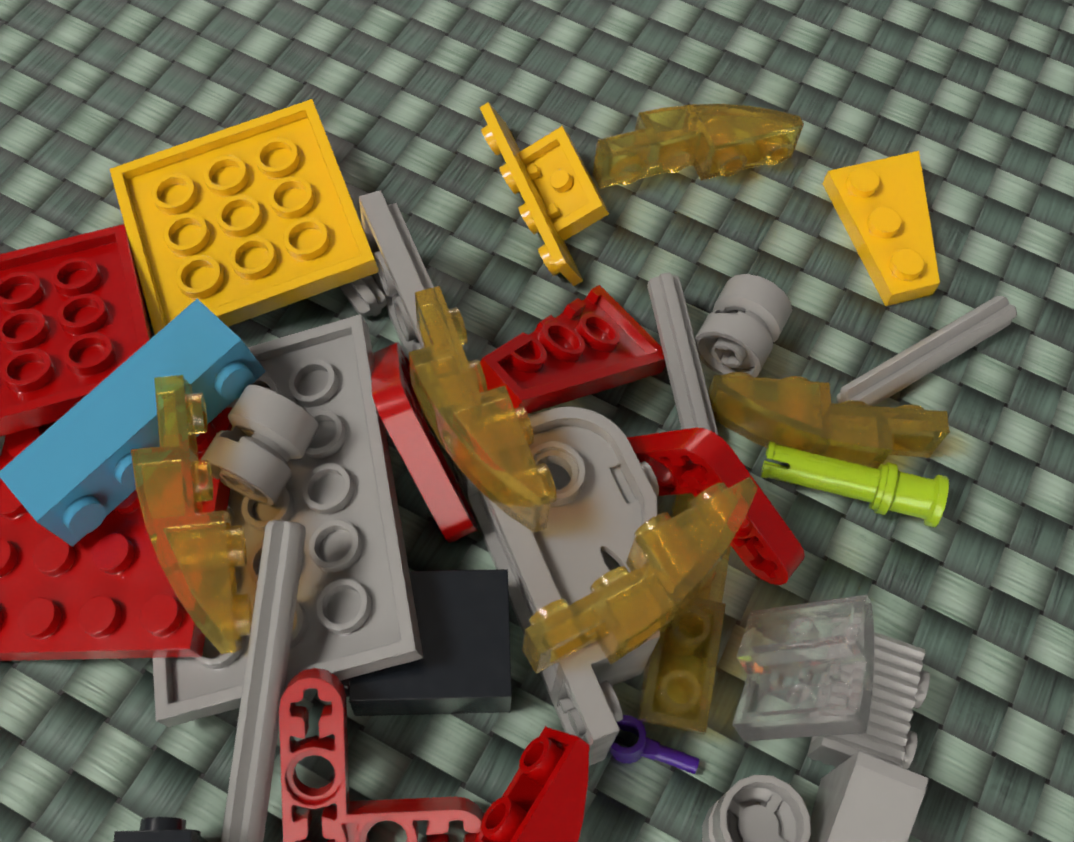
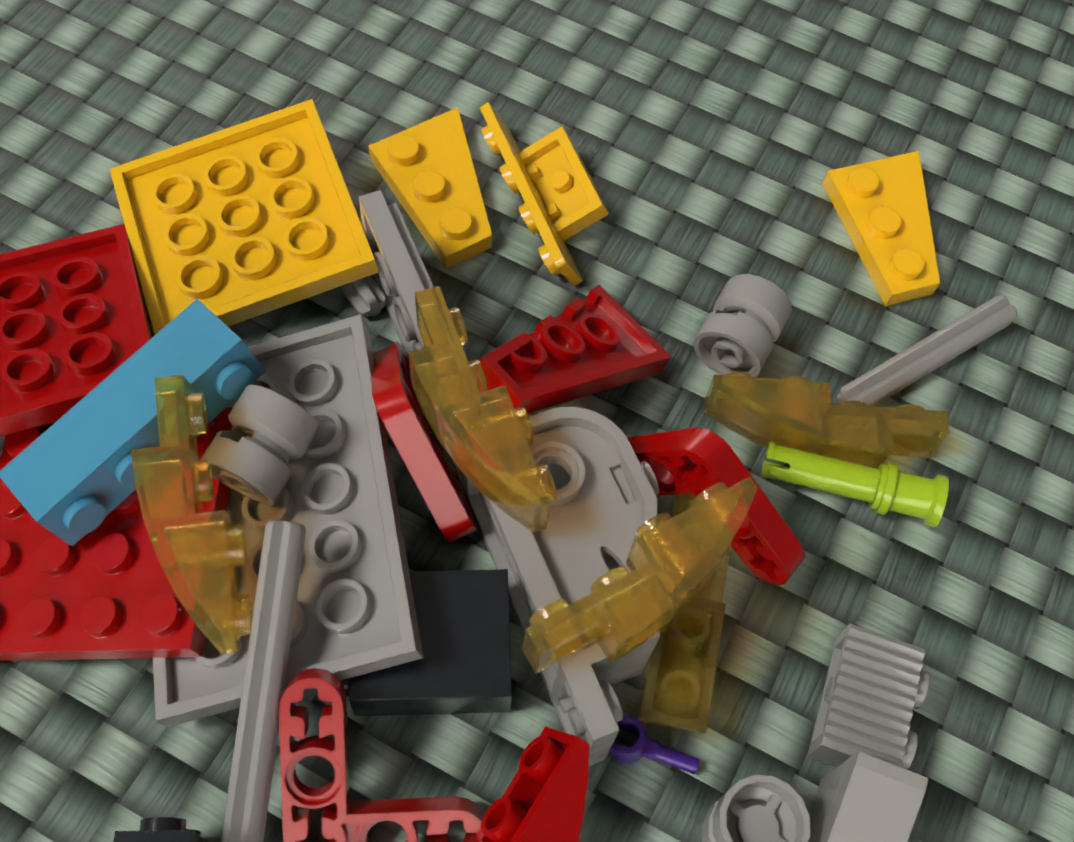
(437, 186): none -> yellow wing
(680, 353): light grey axle -> none
(706, 136): clear yellow slope -> none
(807, 670): clear slope -> none

